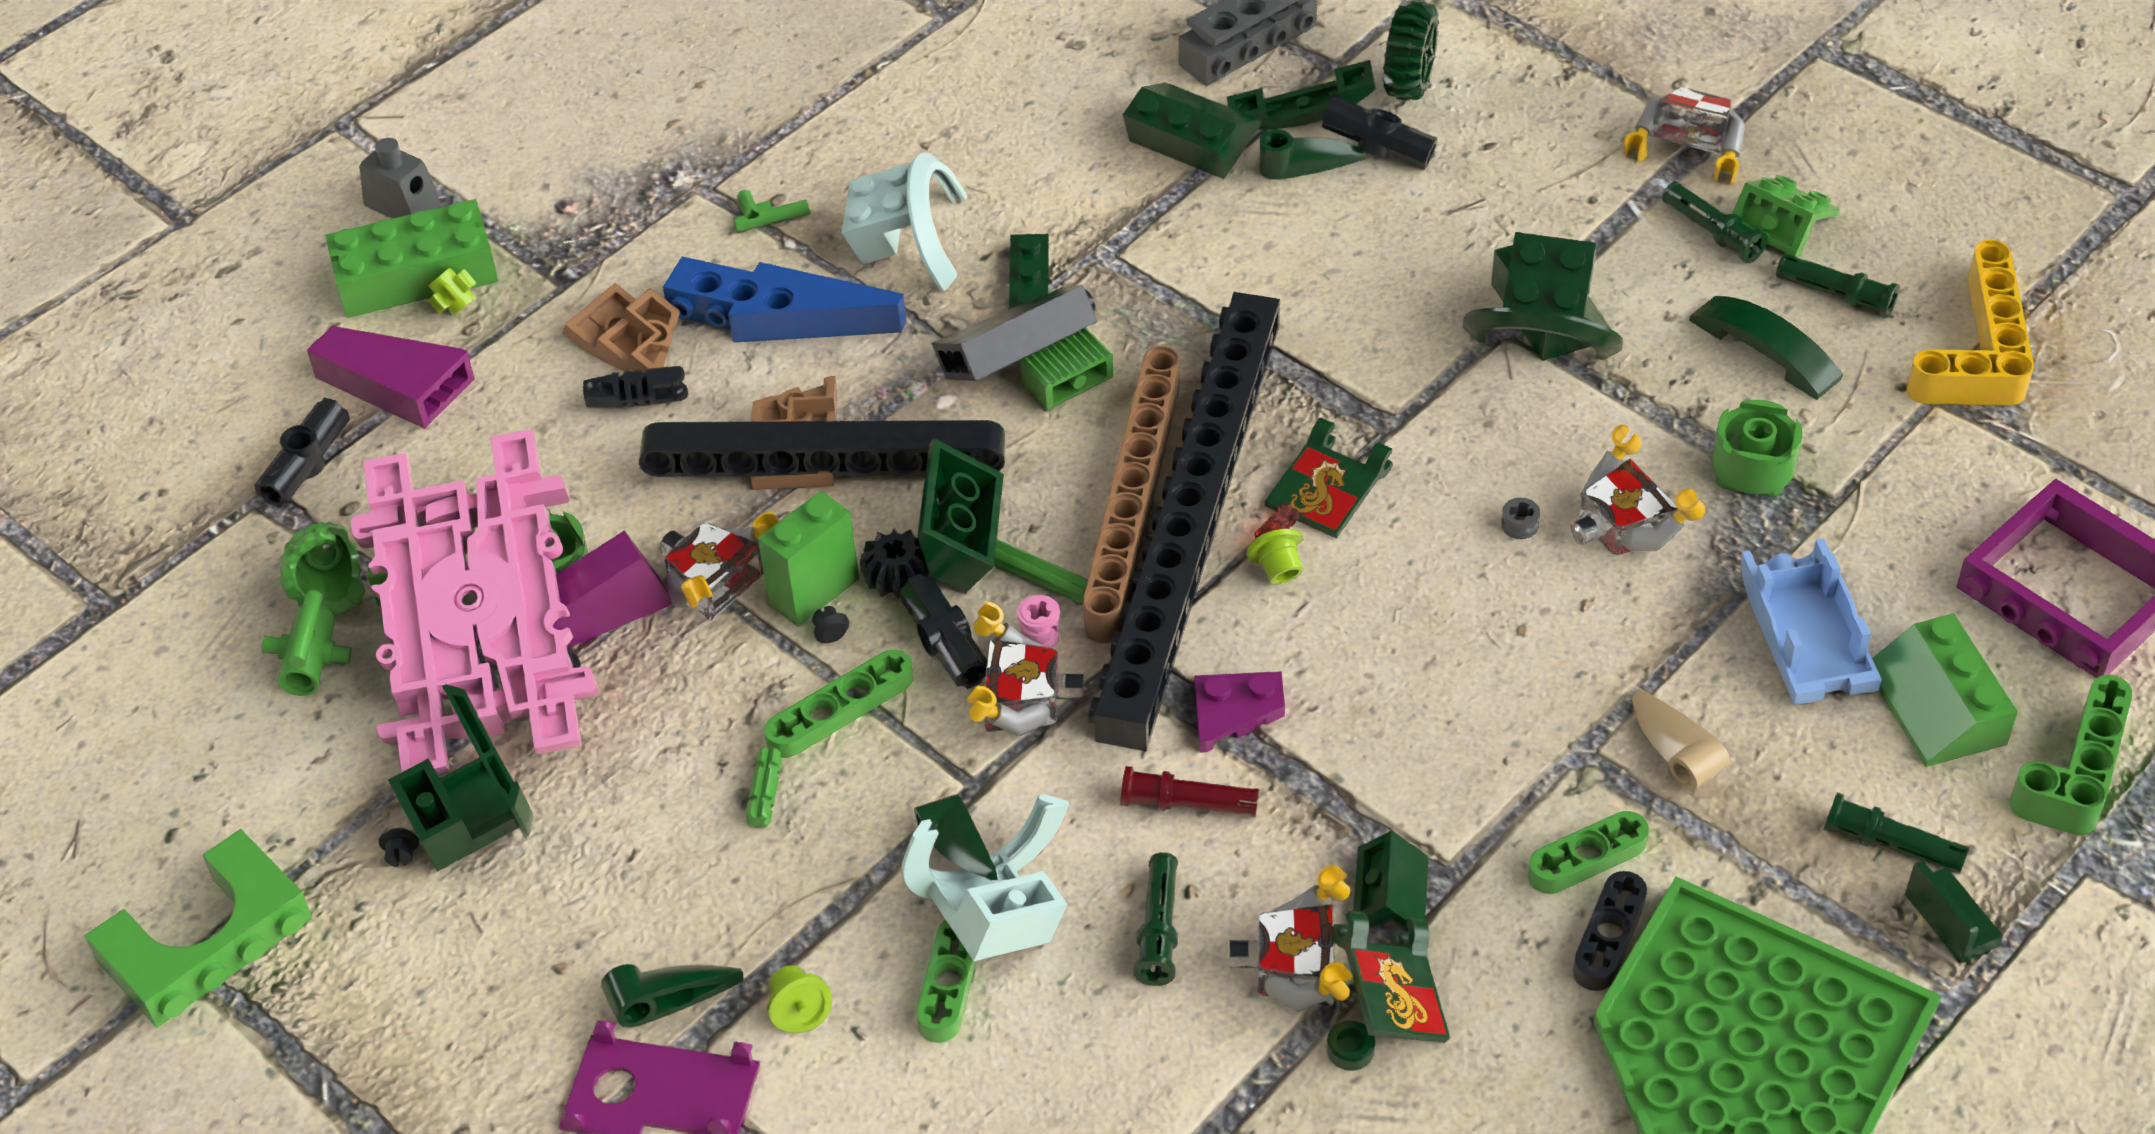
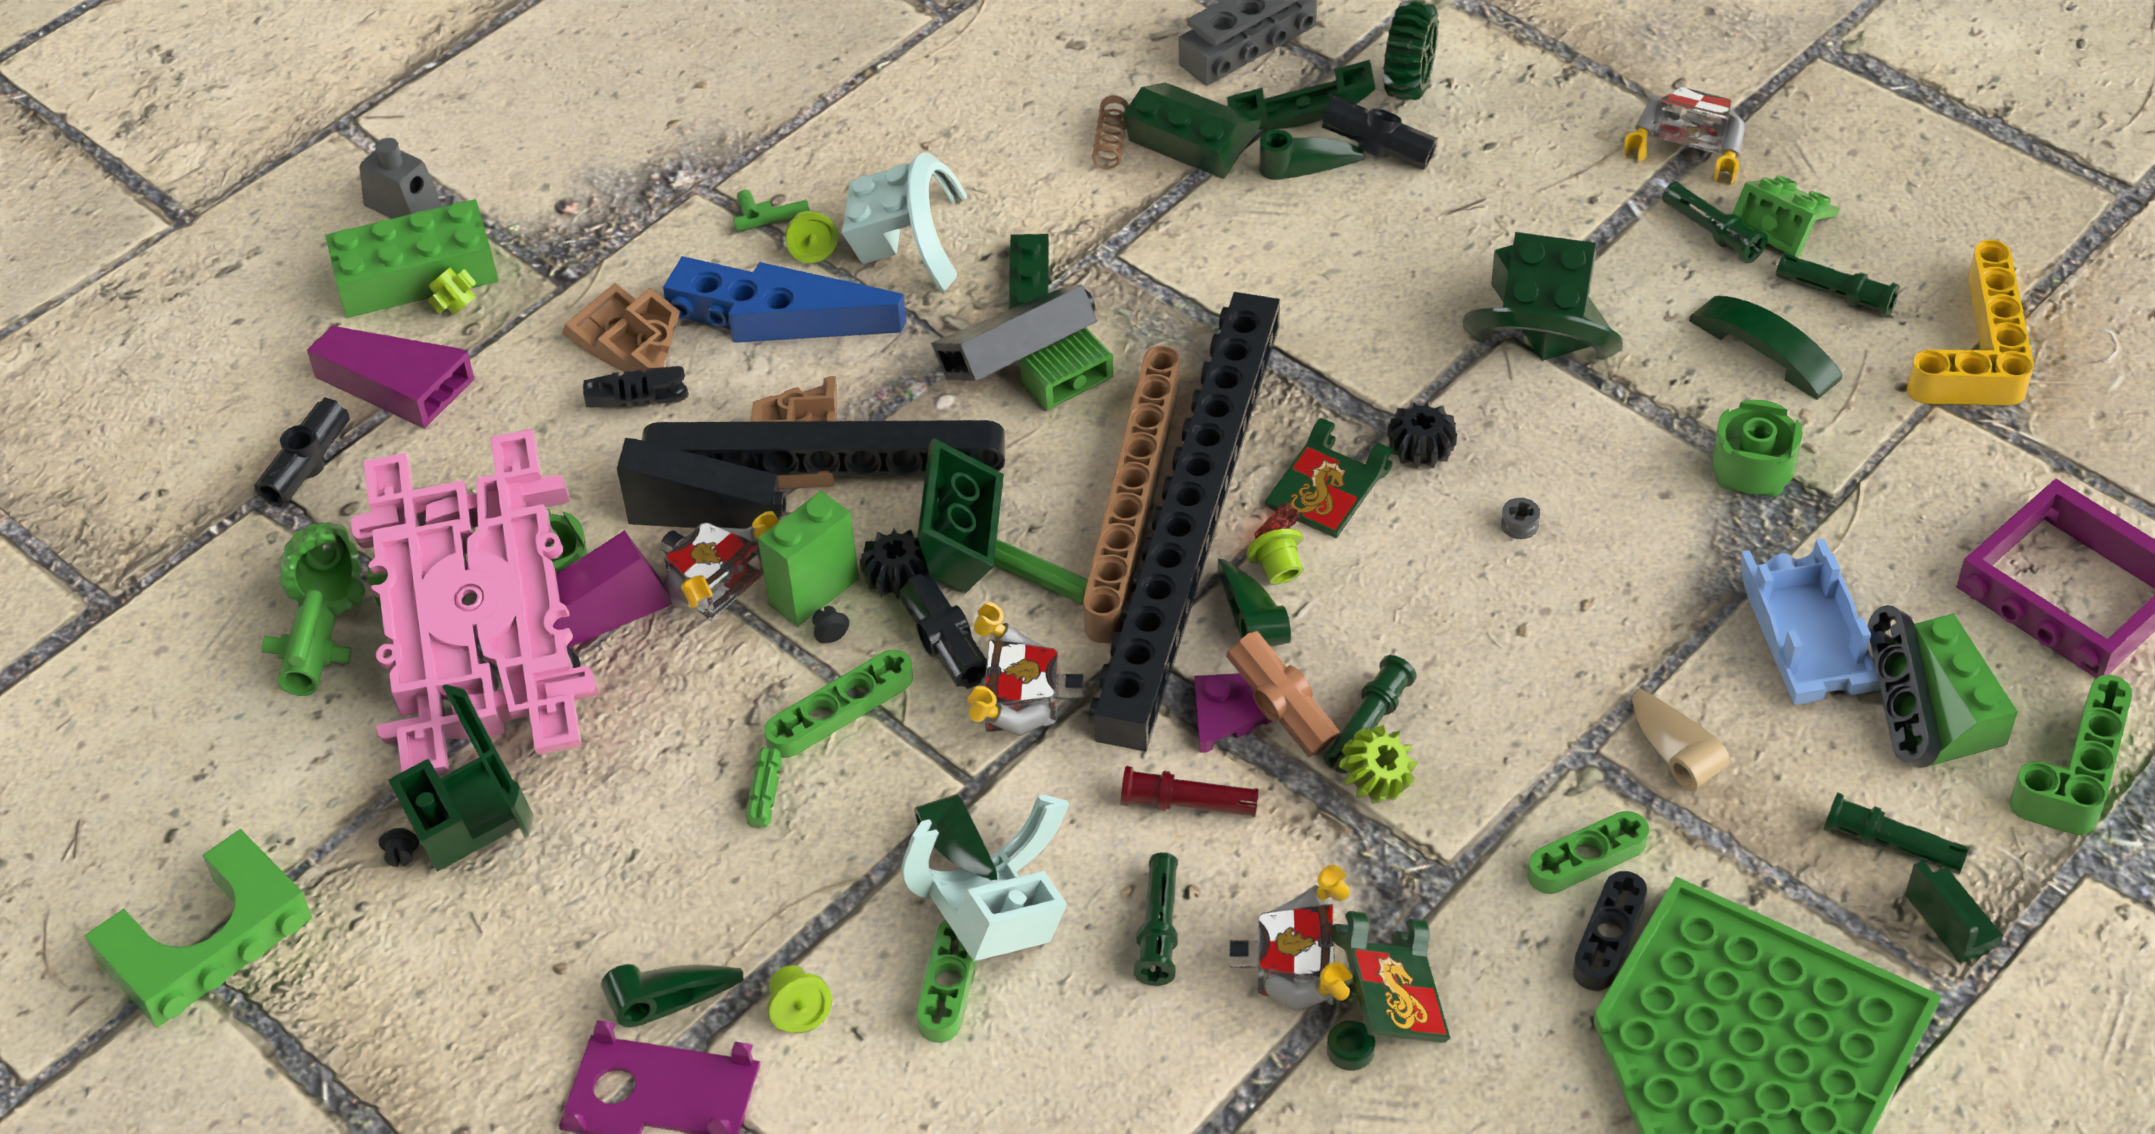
(689, 489): none -> black slope
(811, 237): none -> lime piece
(1039, 619): bright pink bush -> none
(1097, 147): none -> medium nougat piece
(1253, 606): none -> dark green piece
(1282, 693): none -> nougat piece
(1378, 699): none -> dark green pin
(1378, 764): none -> lime gear
(1391, 880): dark green panel -> none
(1422, 434): none -> black gear
(1627, 507): torso -> none
(1909, 683): none -> black beam

